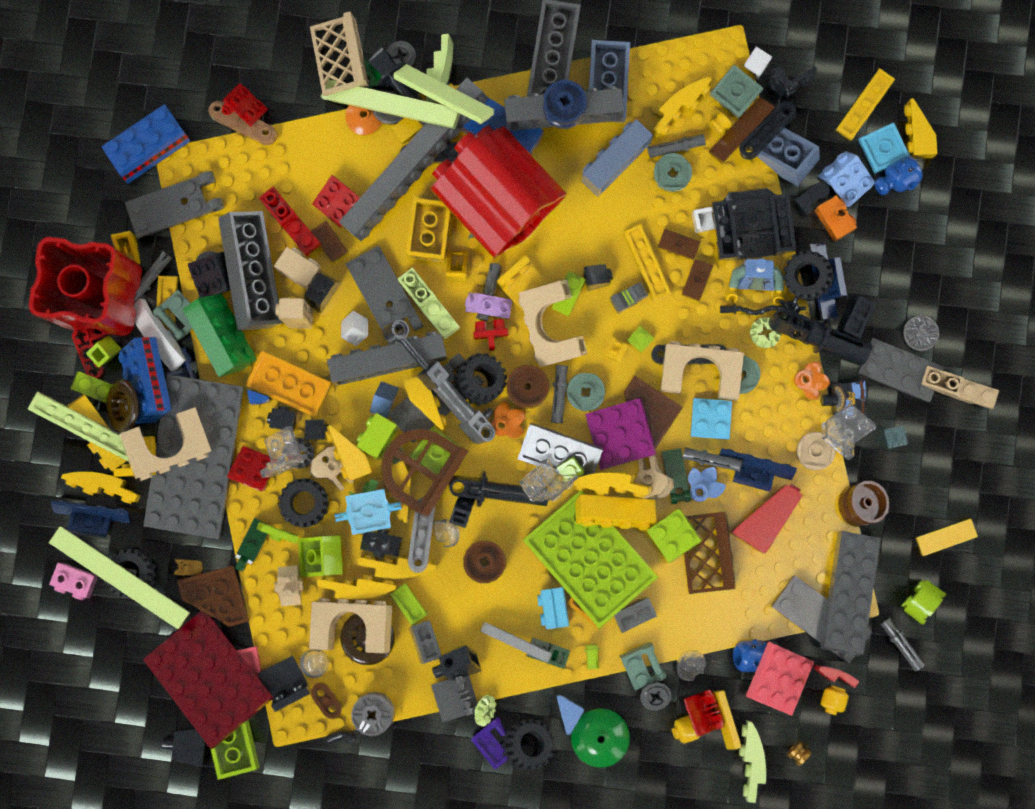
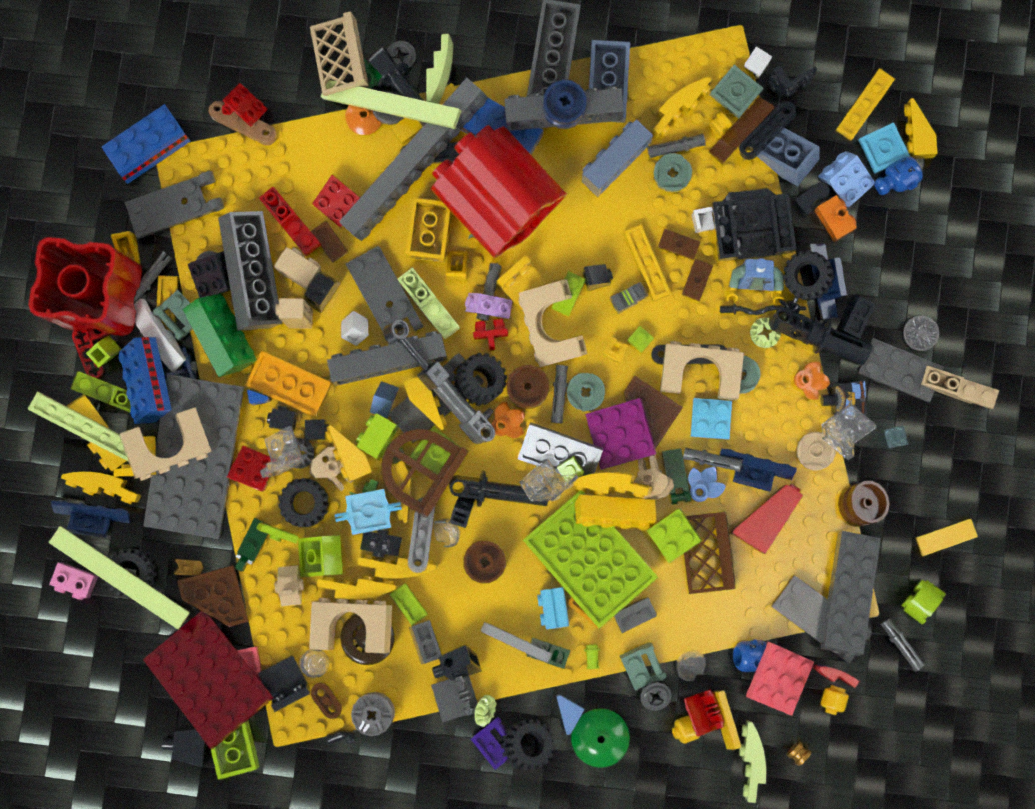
(122, 406): dark brown wheel -> none
(444, 94): yellowish green tile -> none

